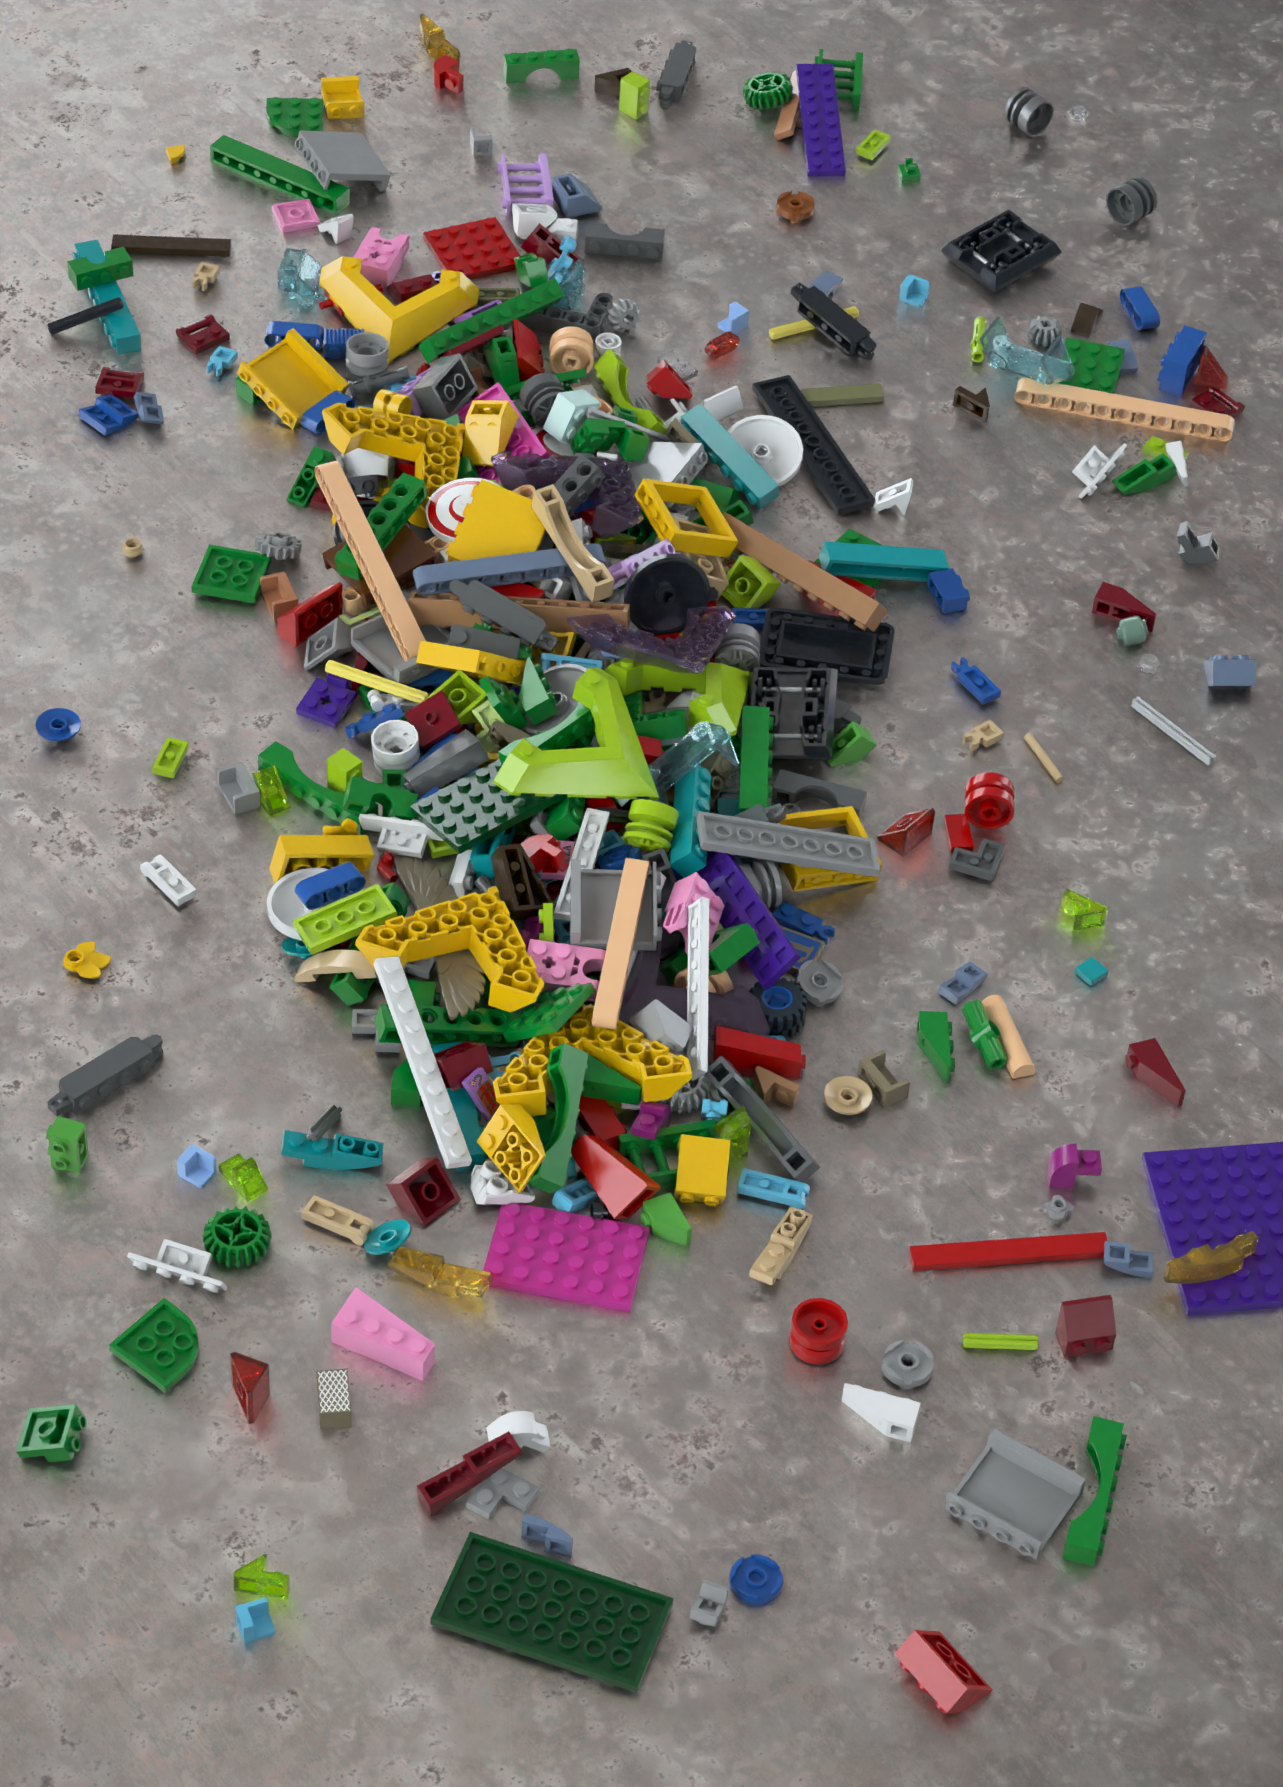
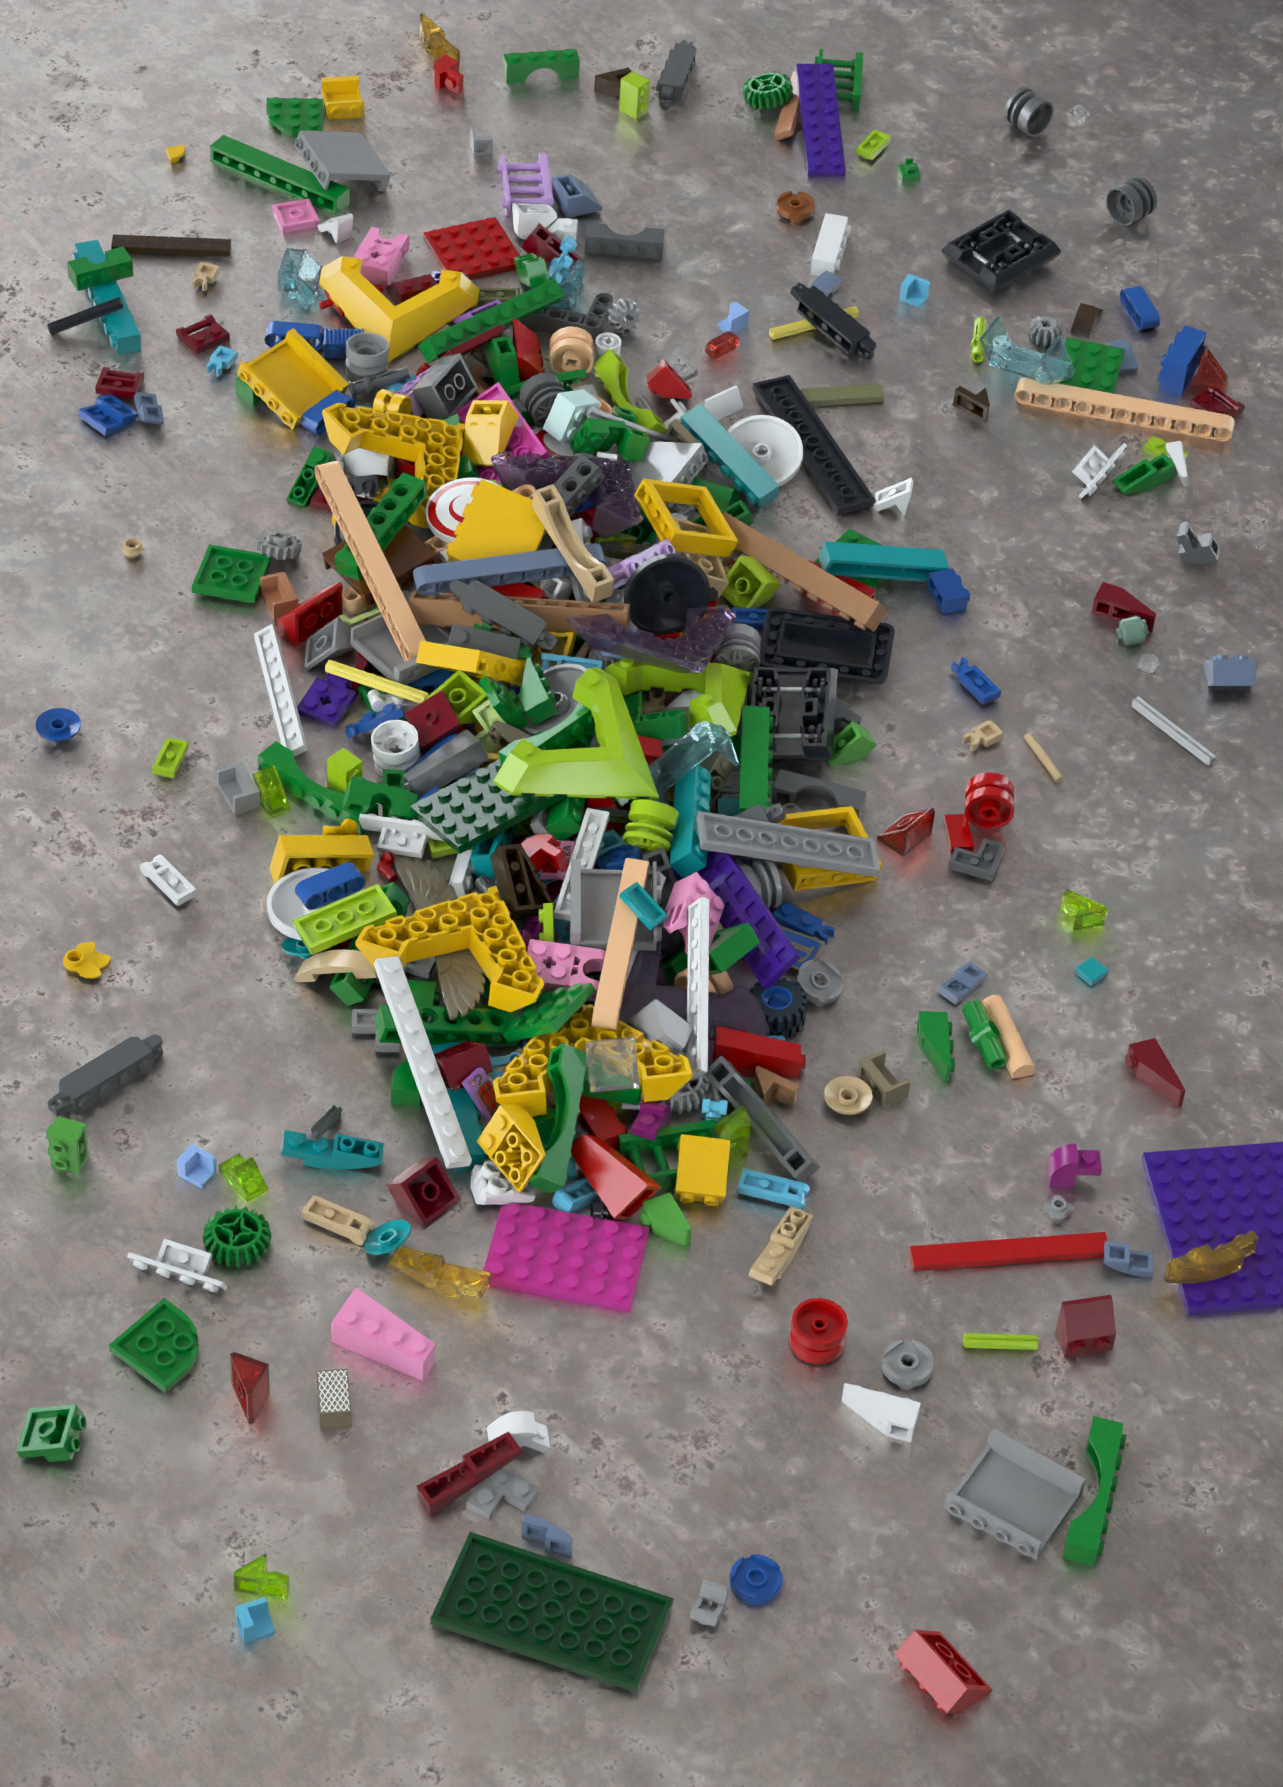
(280, 690): none -> white plate
(612, 1064): none -> clear slope
(643, 906): none -> teal tile
(830, 244): none -> white brick

